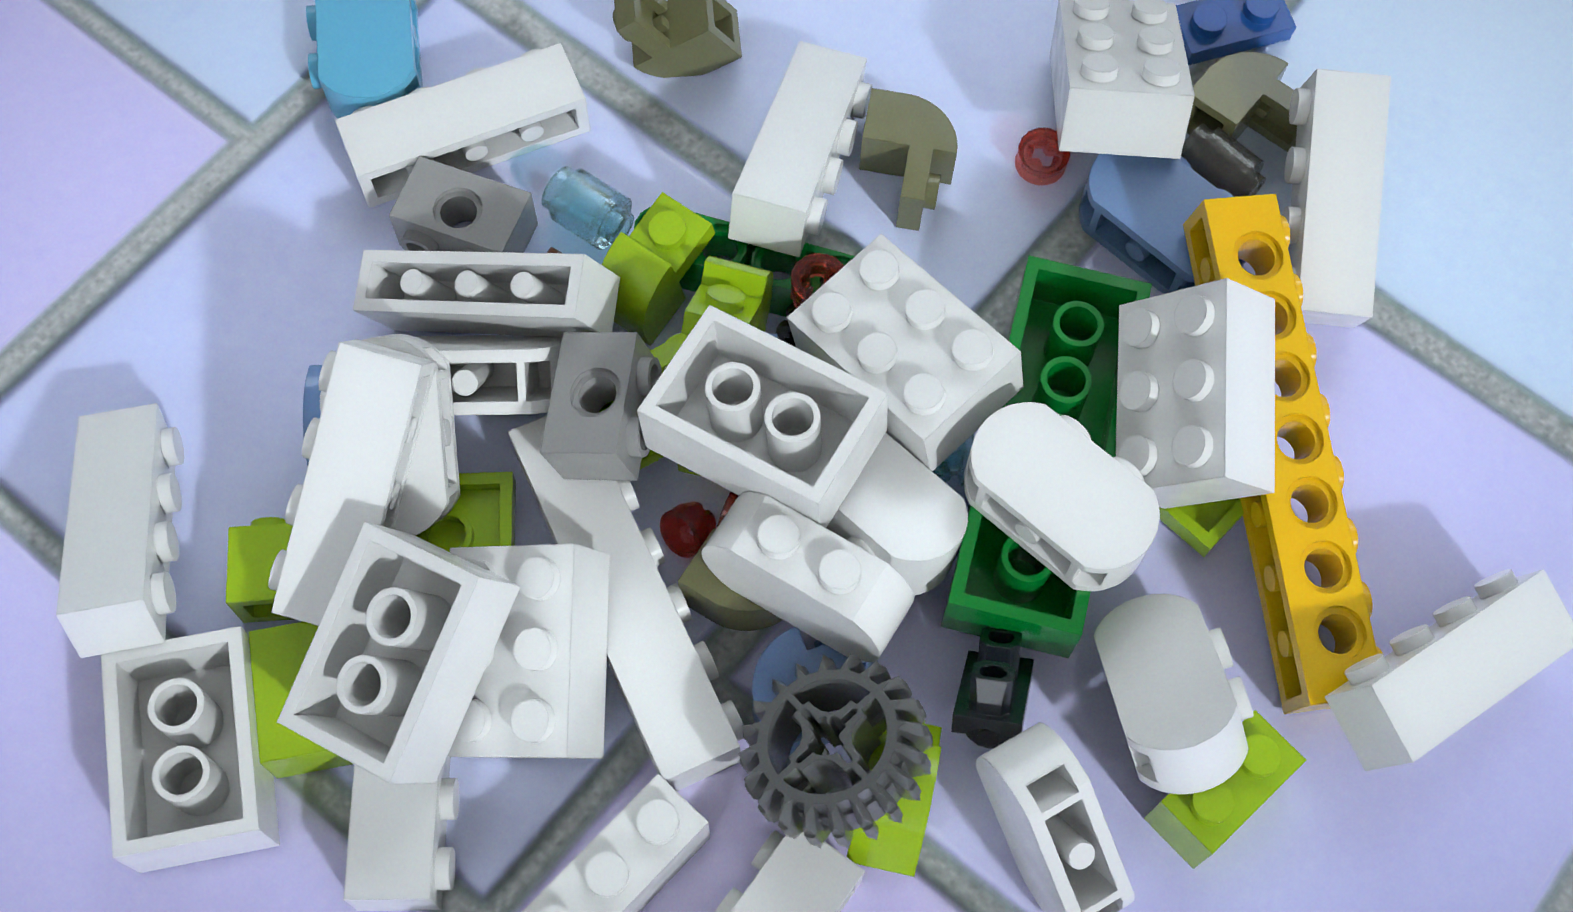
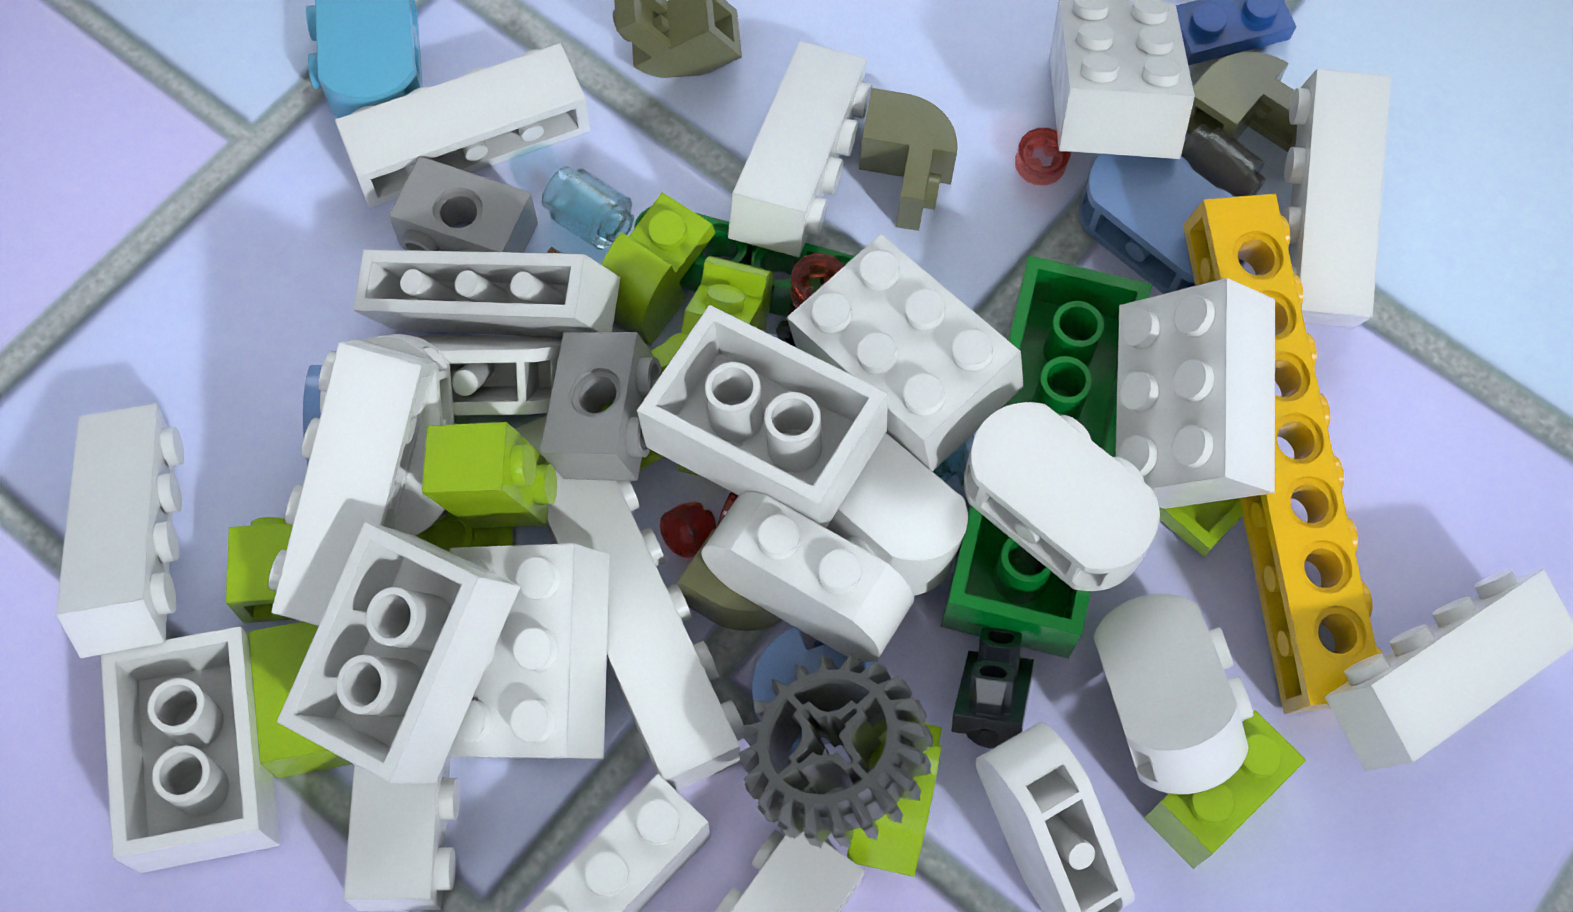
(487, 475): none -> lime brick

